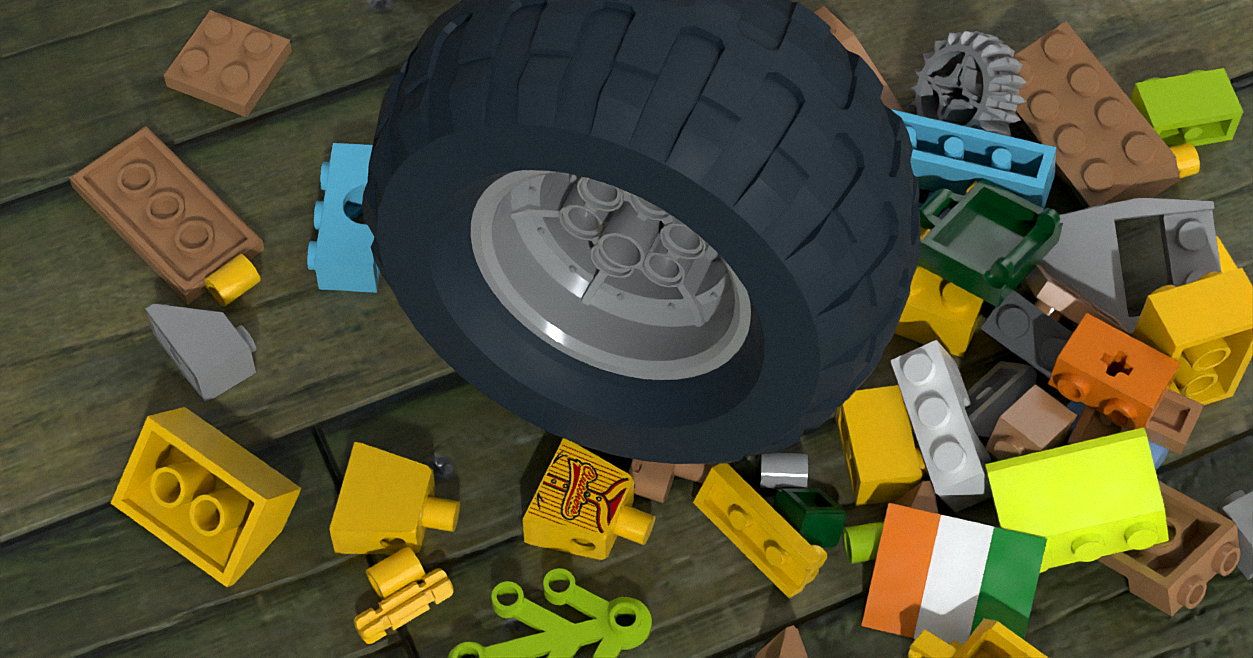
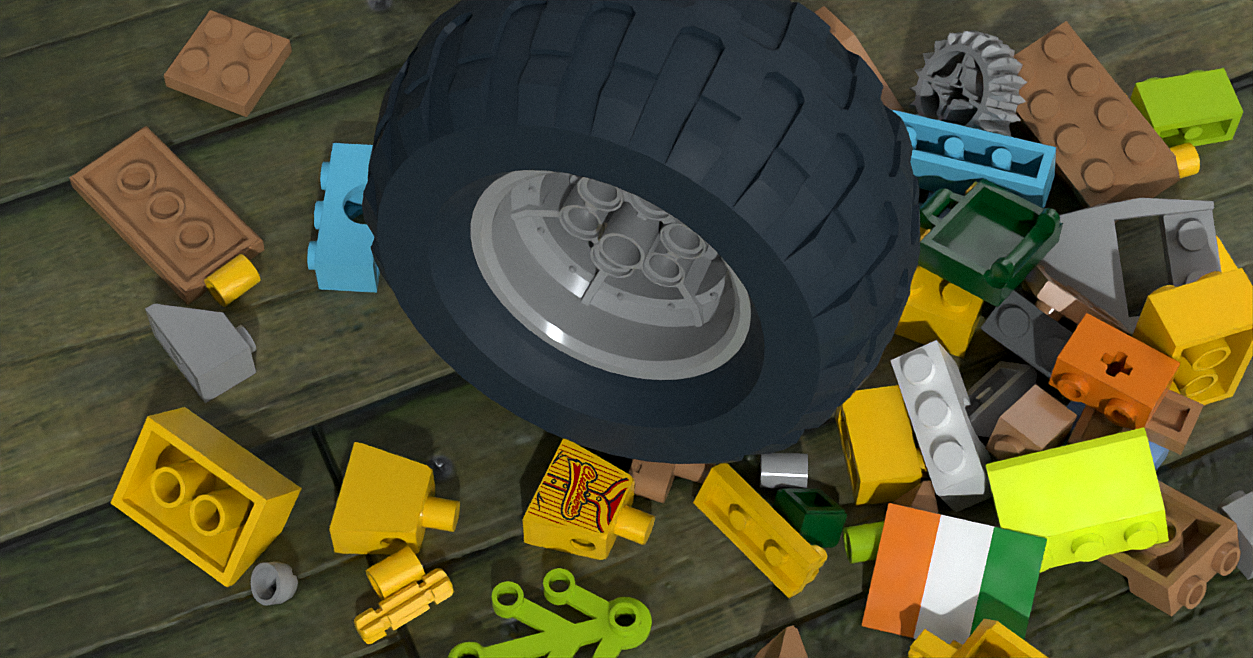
(272, 575): none -> light grey hinge

